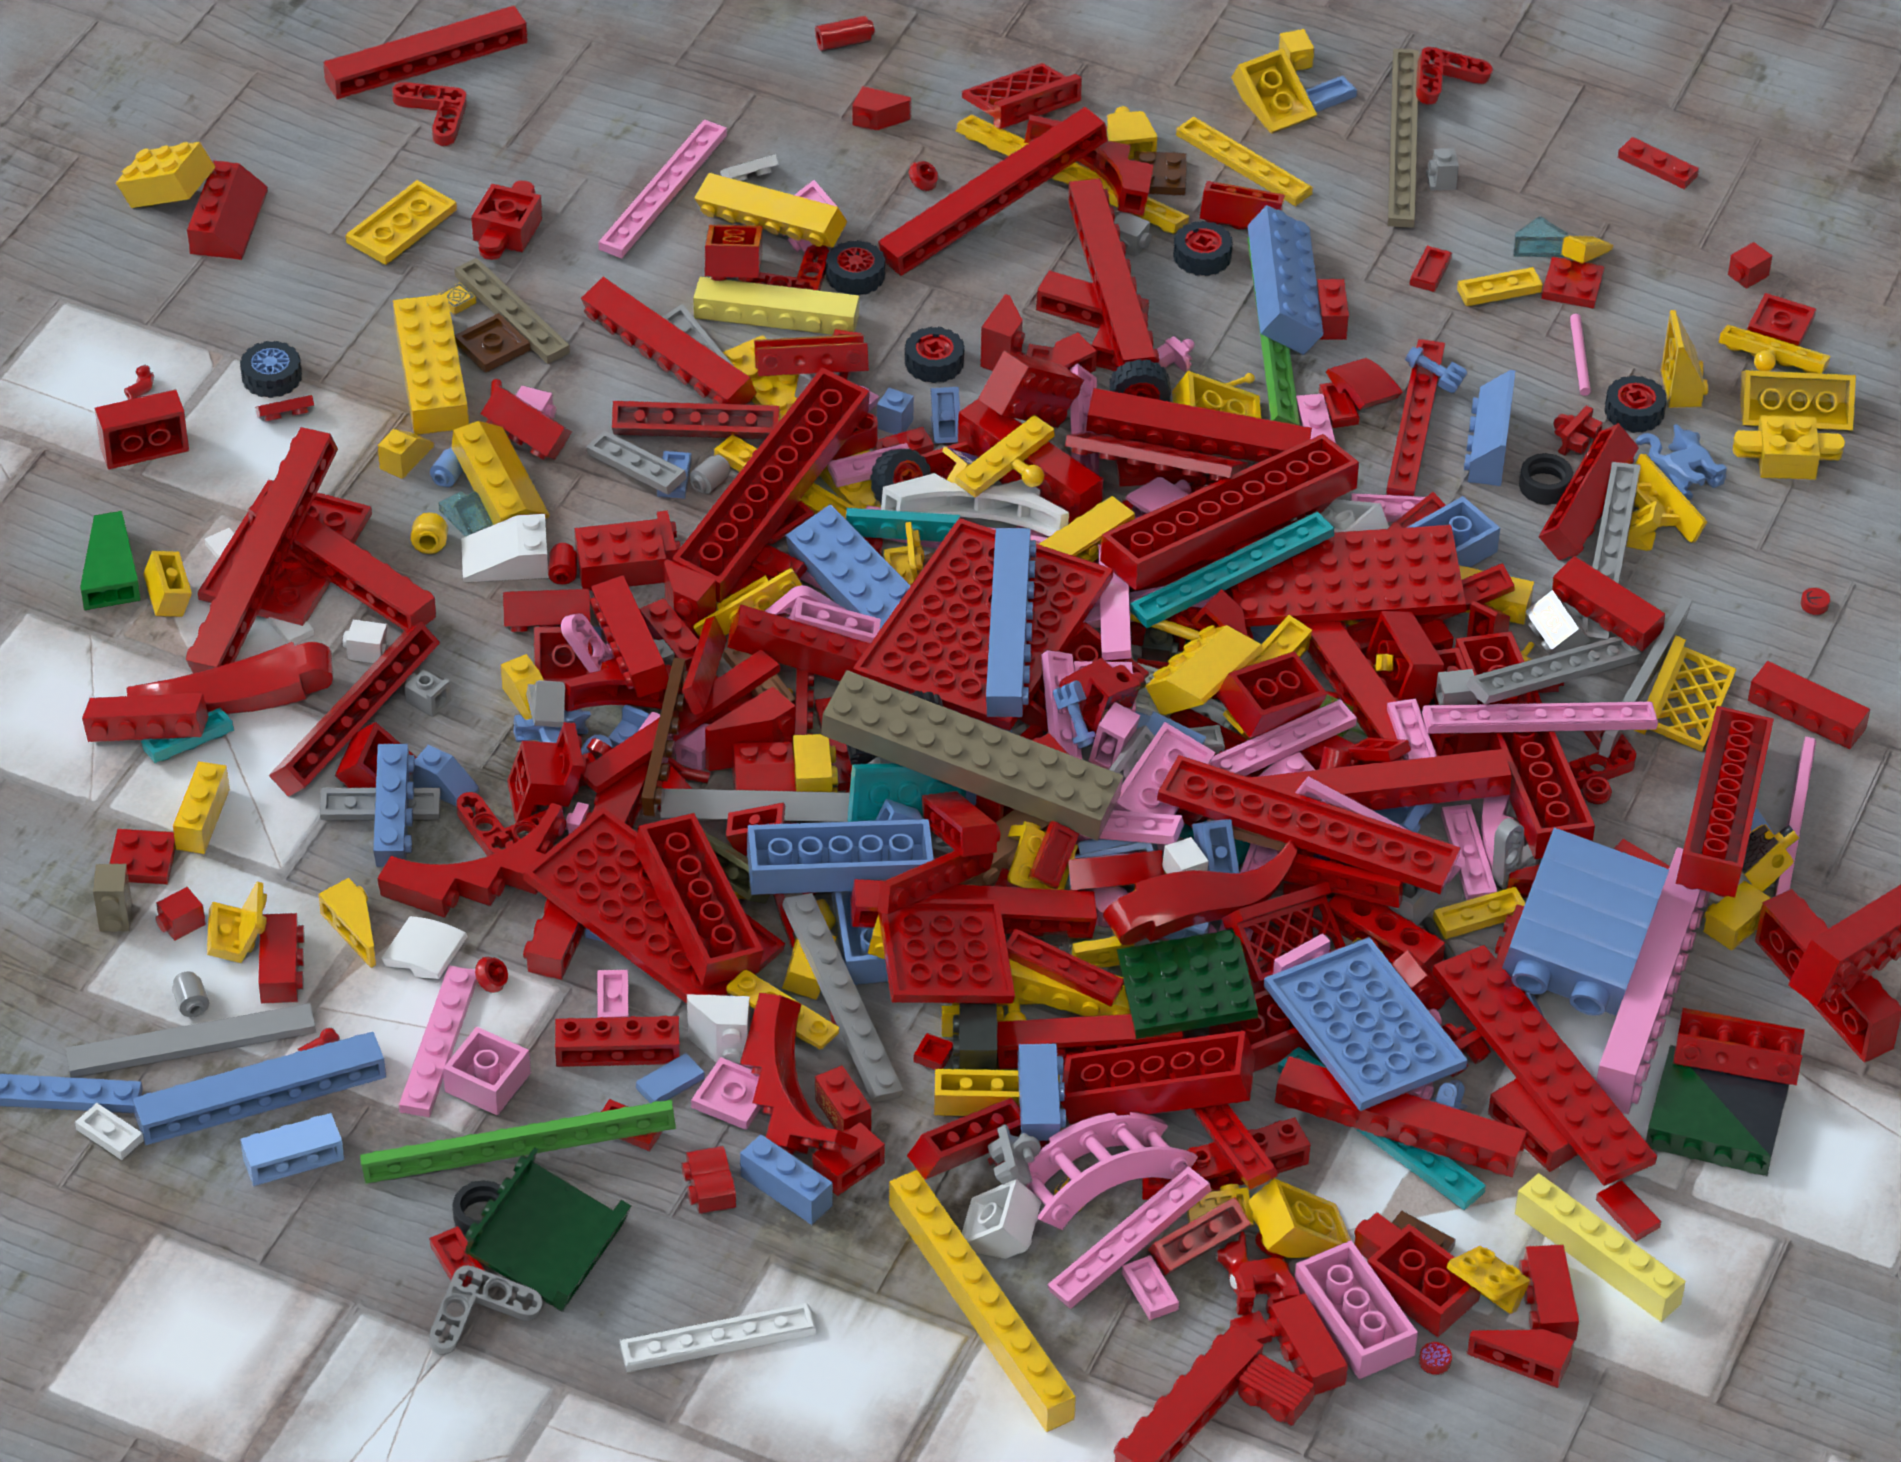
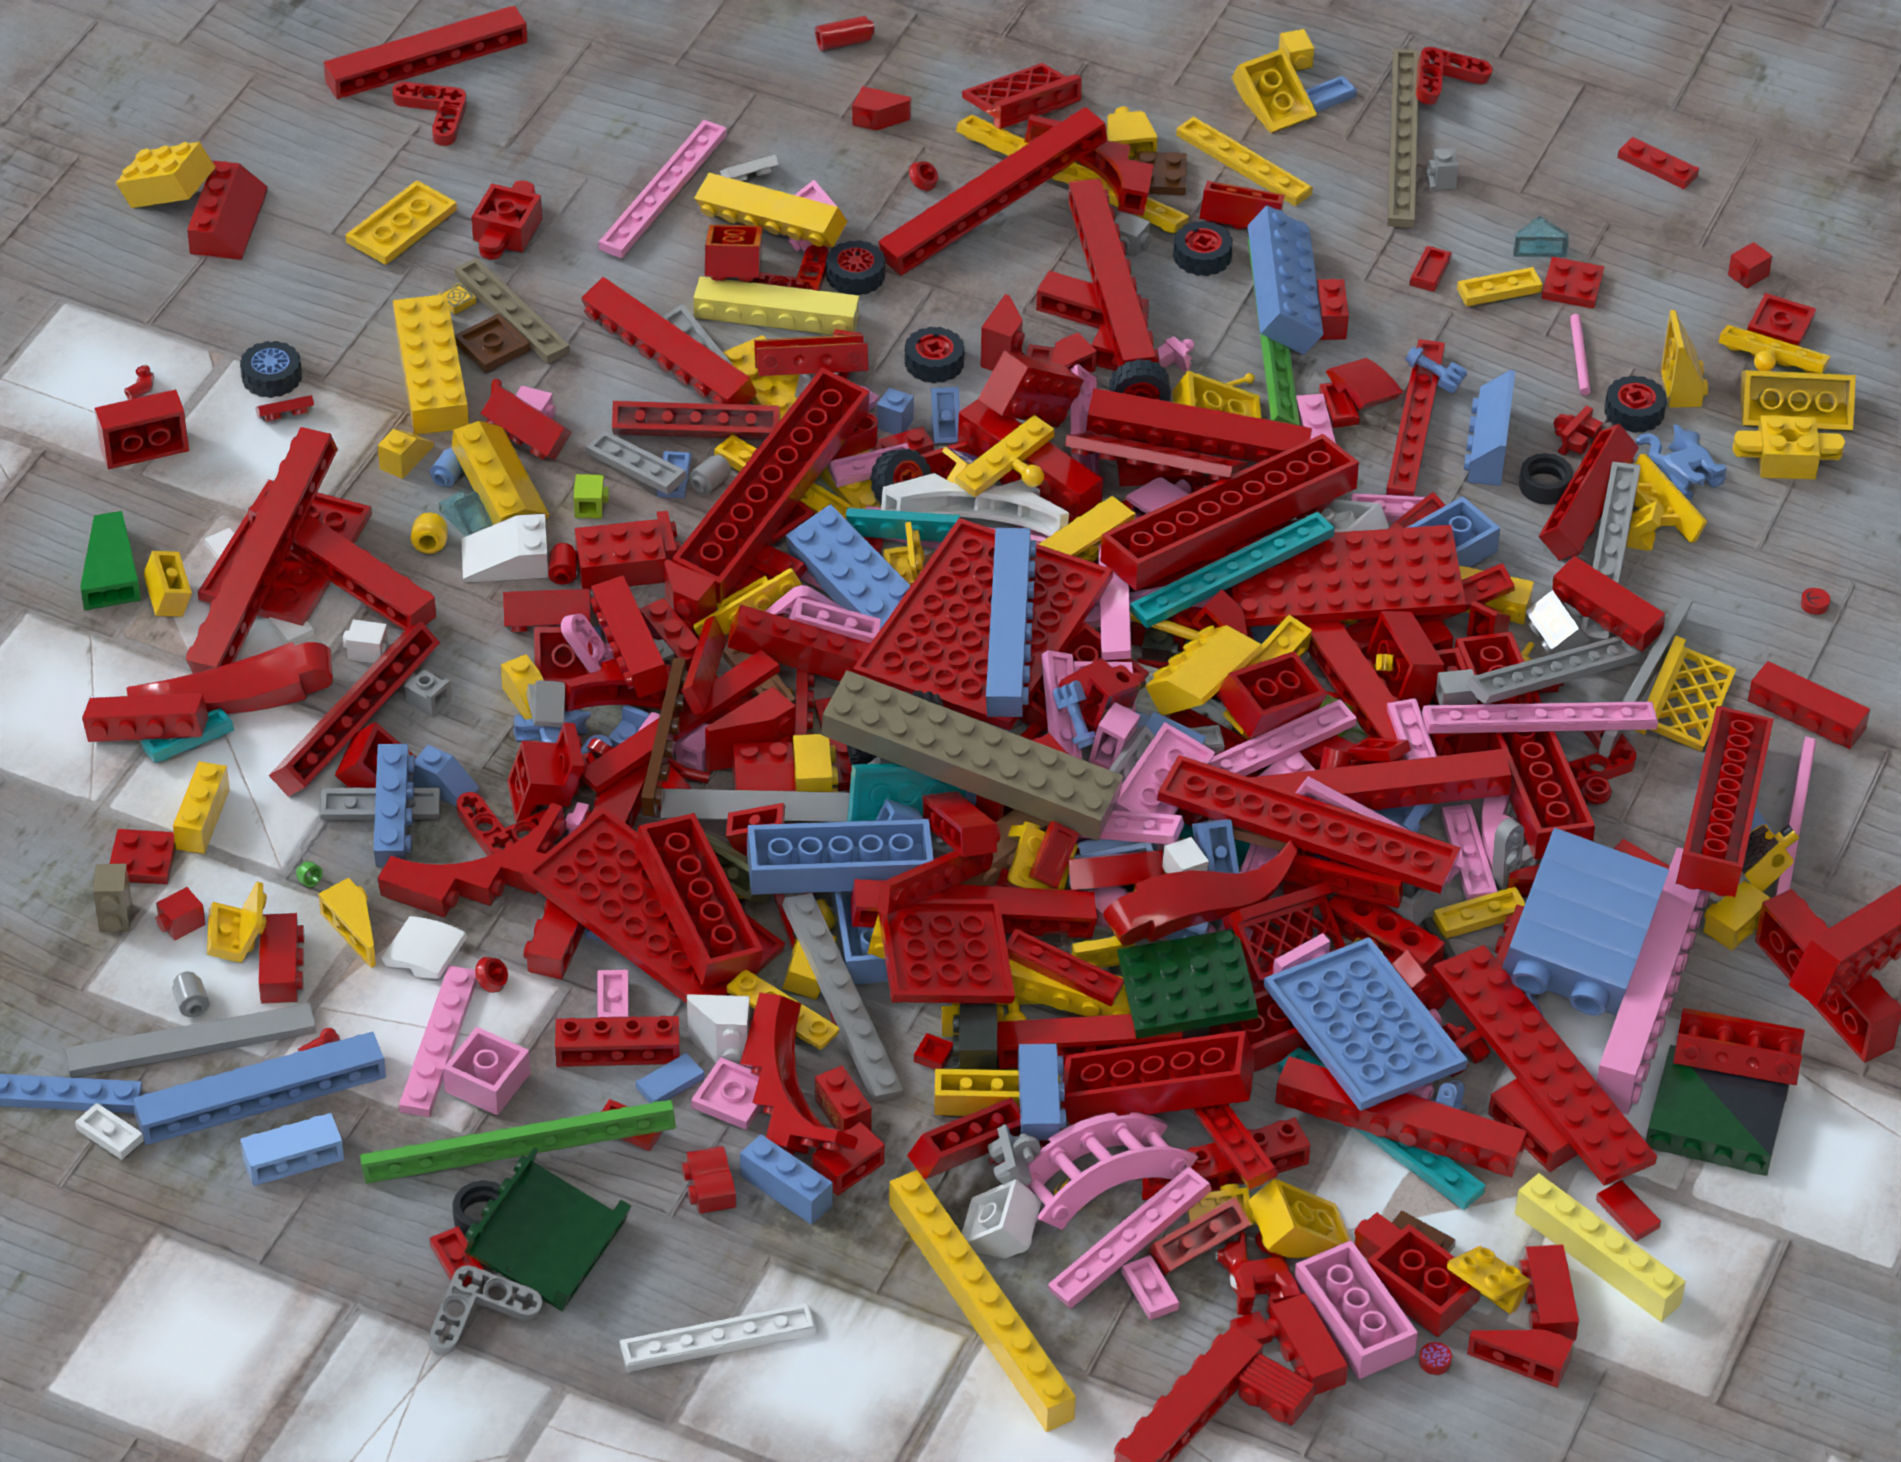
(315, 871): none -> bright green hinge
(590, 496): none -> lime brick
(1584, 248): yellow slope -> none

